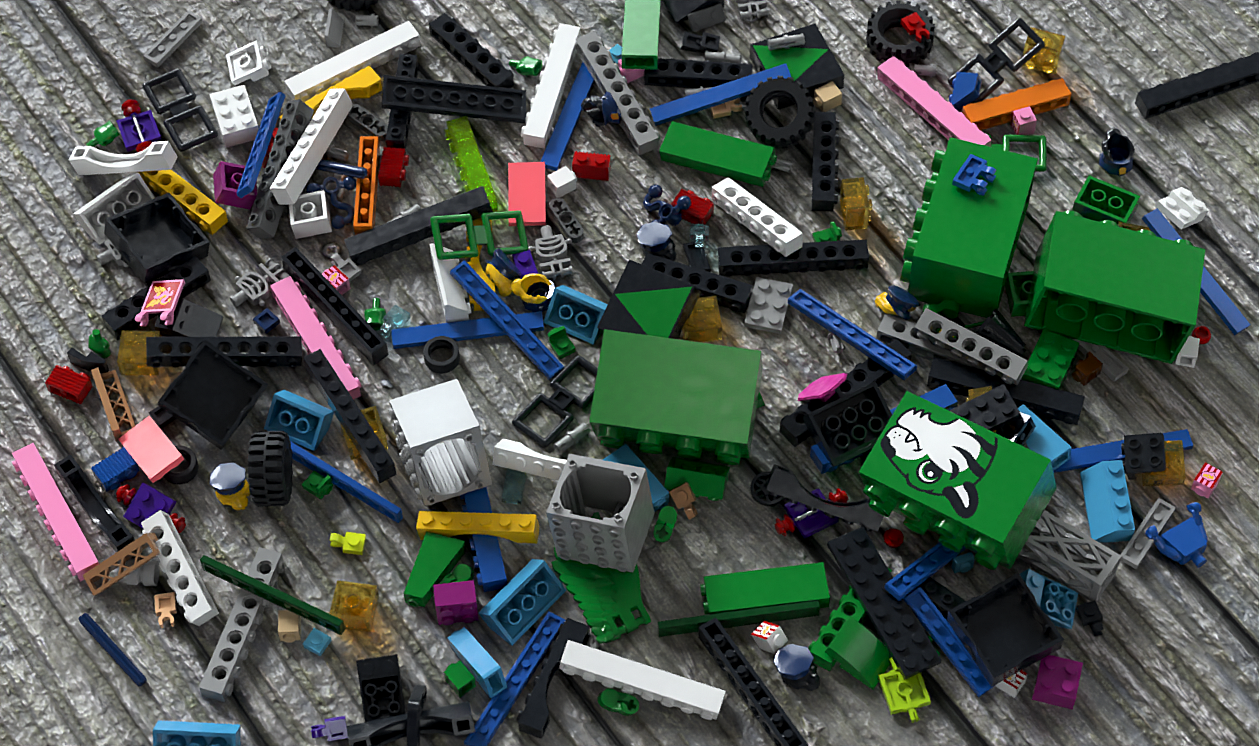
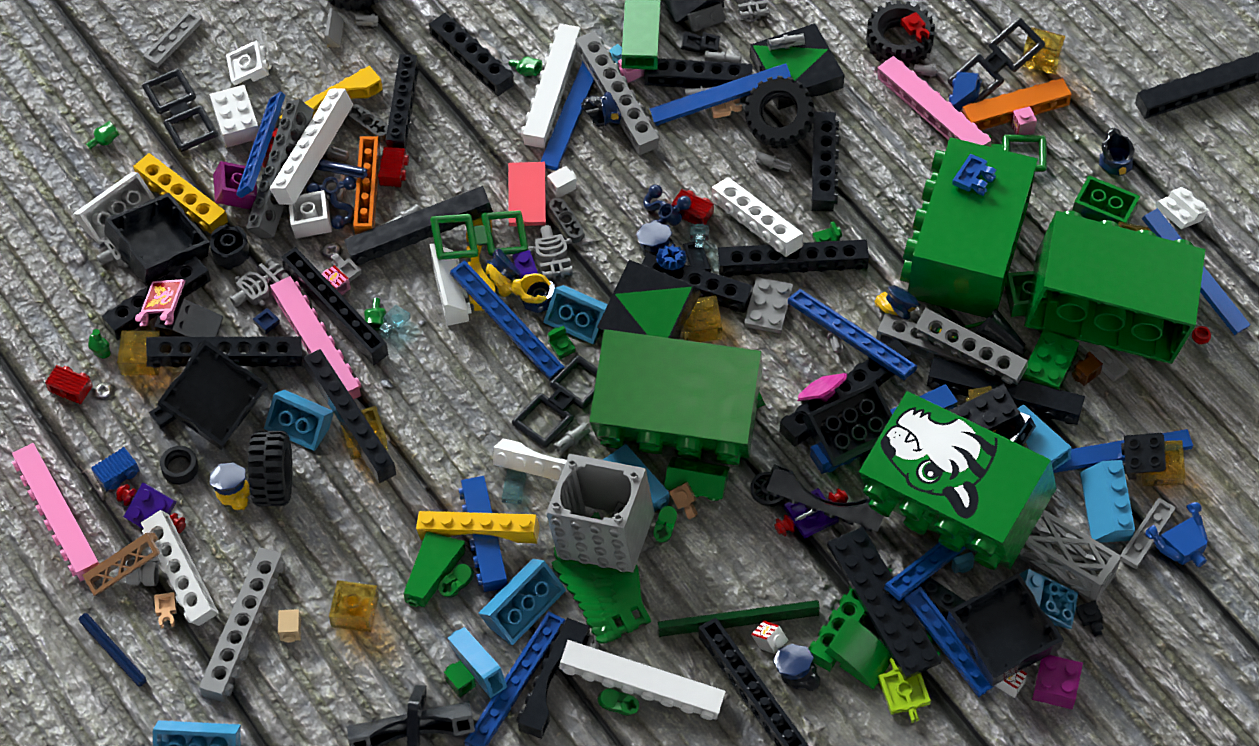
(87, 362): black slope -> none
(88, 498): black arch -> none
(91, 161): white arch -> none
(104, 395): medium nougat fence -> none
(138, 128): dark purple plate -> none
(151, 449): tile -> none
(229, 246): none -> black brick
(272, 595): dark green tile -> none
(317, 642): medium azure plate -> none
(318, 484): green bracket -> none
(334, 729): plate -> none
(347, 483): blue tile -> none
(352, 542): neon yellow plate -> none
(370, 53): white brick -> none
(381, 687): black slope -> none
(425, 421): piece -> none
(441, 342): black tyre -> none
(453, 99): black plate -> none
(456, 602): magenta brick -> none
(460, 330): blue tile -> none
(468, 158): clear neon green brick -> none
(591, 165): red brick -> none
(669, 263): none -> blue gear
(718, 154): green brick -> none
(765, 588): green brick -> none
(827, 97): tan brick -> none
(855, 203): clear yellow brick -> none
(893, 538): red plate -> none
(946, 308): green piece -> none
(1188, 353): white brick -> none
(1206, 480): bright pink brick -> none

